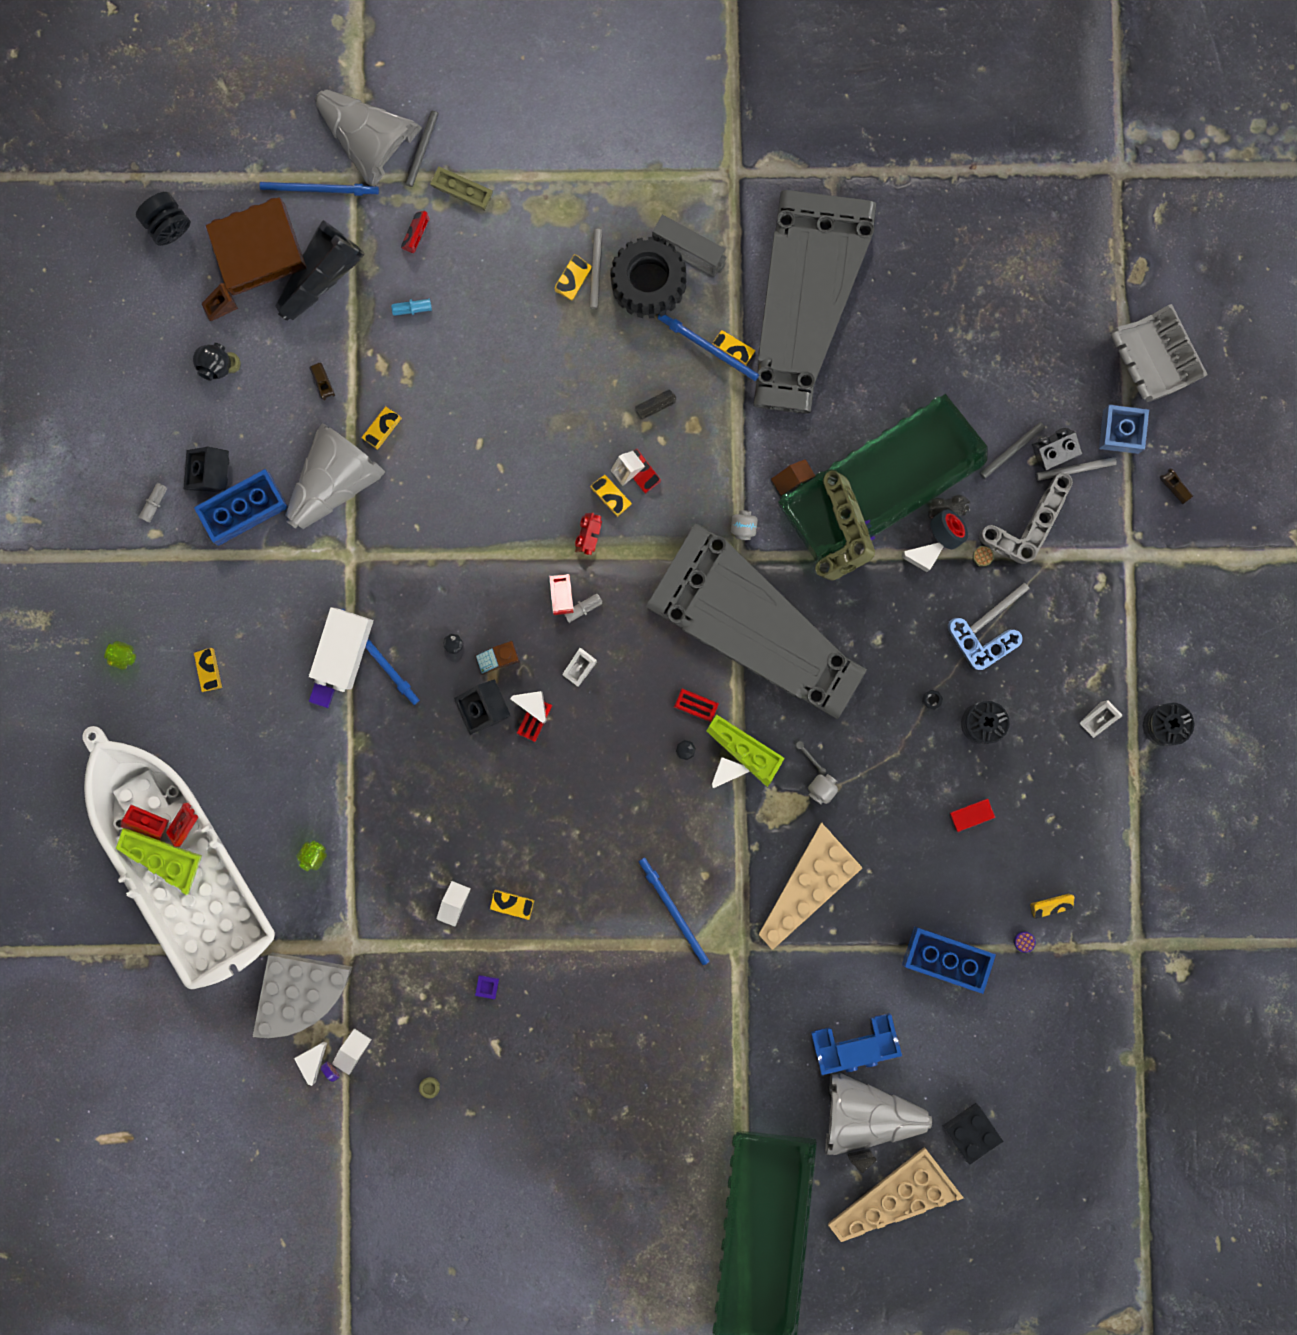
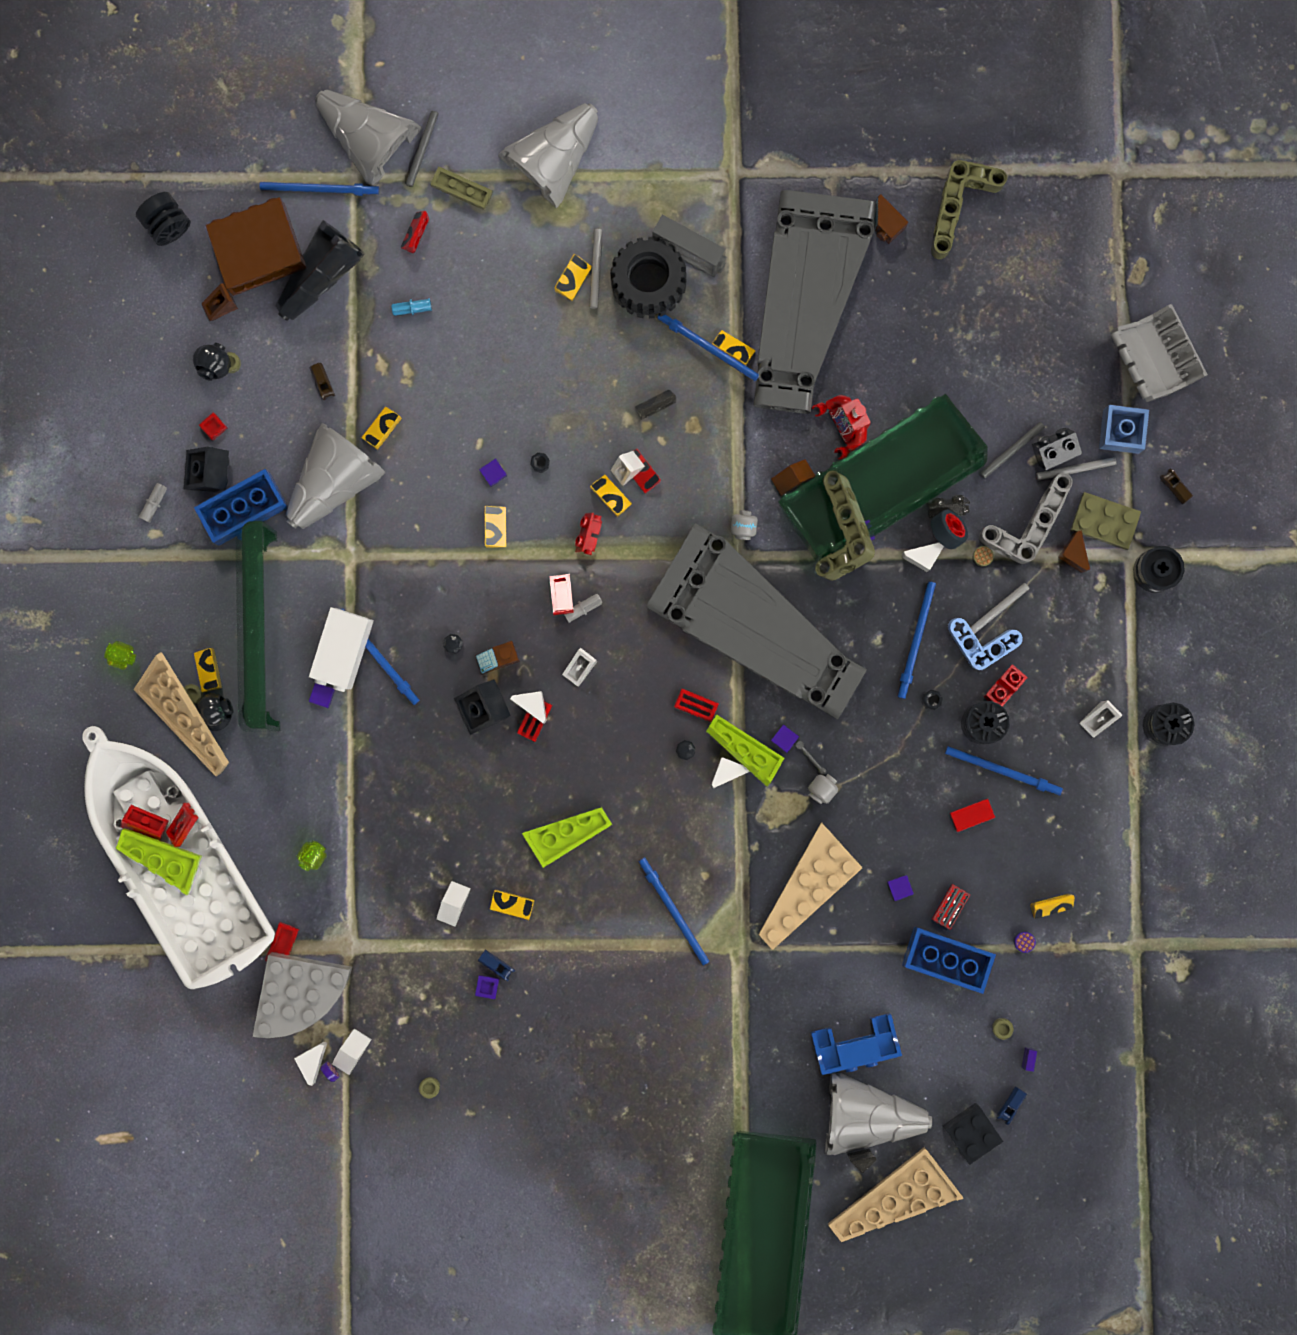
(169, 700): none -> tan wing
(194, 692): none -> olive tile
(213, 426): none -> red tile
(215, 711): none -> black plant
(251, 669): none -> clear green windscreen
(283, 939): none -> red tile
(493, 472): none -> dark purple tile
(493, 962): none -> dark blue bar
(495, 527): none -> slope
(540, 462): none -> black tile
(554, 151): none -> light grey cone
(563, 836): none -> lime wing
(784, 738): none -> dark purple tile
(849, 419): none -> red torso
(888, 220): none -> reddish brown slope
(900, 887): none -> dark purple tile
(906, 677): none -> blue bar
(950, 906): none -> tile
(973, 176): none -> olive beam
(1002, 1028): none -> olive tile
(1006, 686): none -> red slope
(1014, 1101): none -> dark blue bar
(1029, 1059): none -> dark purple tile
(1040, 784): none -> blue bar
(1075, 553): none -> reddish brown slope
(1105, 521): none -> olive plate
(1158, 580): none -> black wheel

